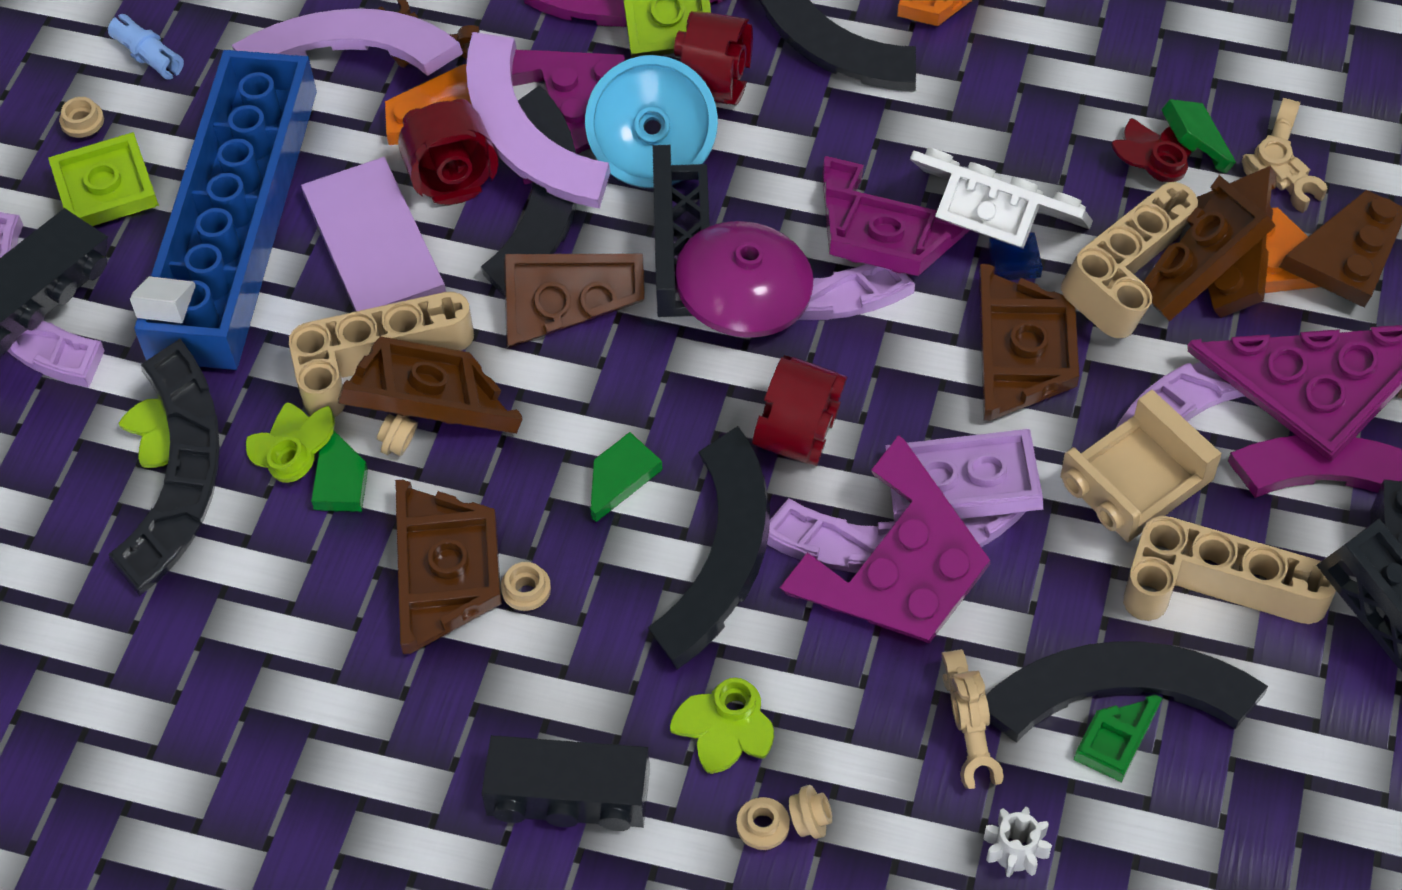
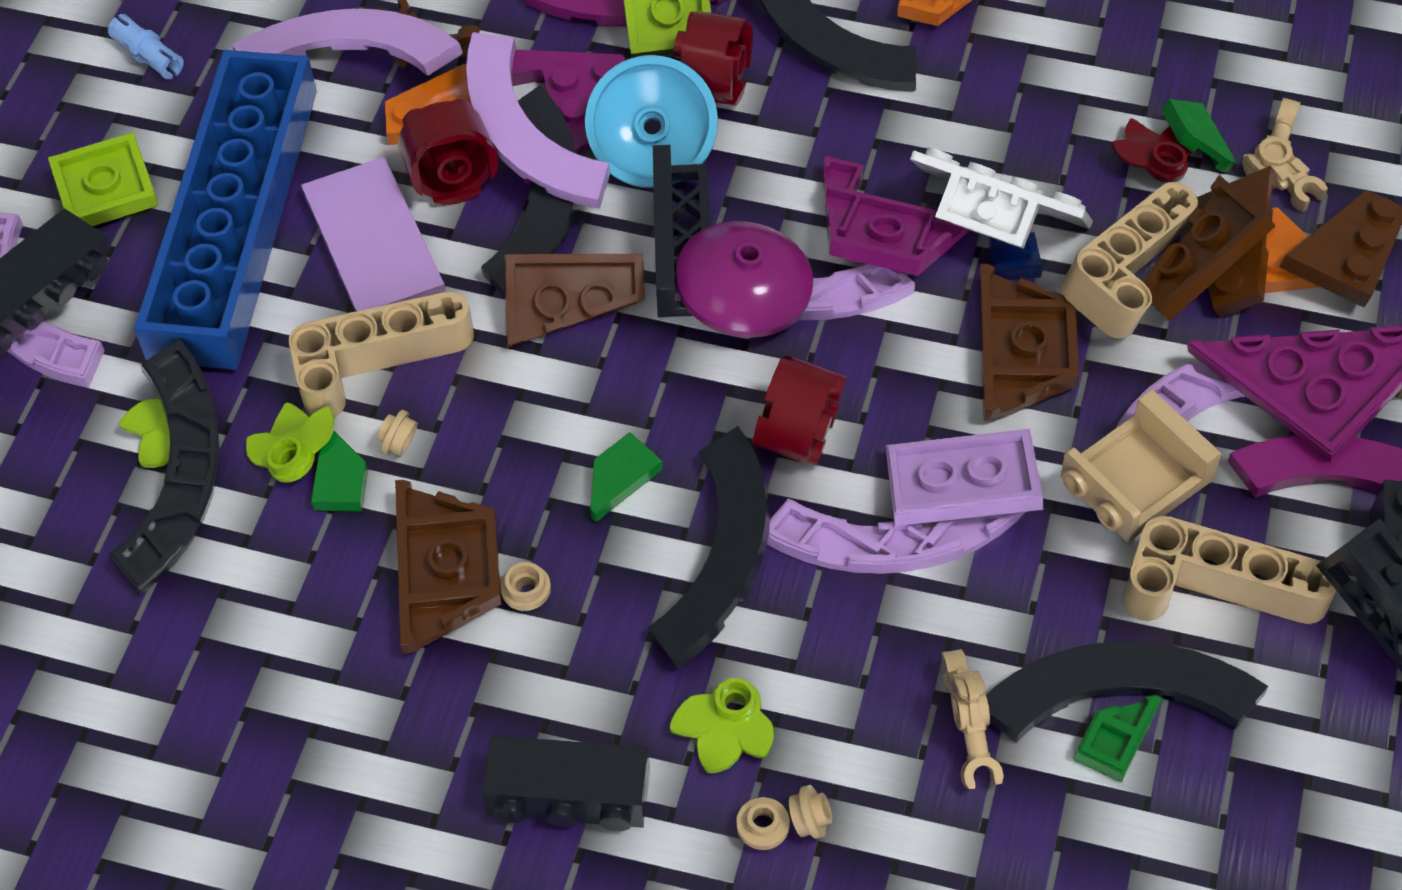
(81, 117): tan plate -> none
(162, 299): white slope -> none
(428, 384): reddish brown wing -> none
(917, 568): magenta wing -> none
(1012, 854): white gear -> none

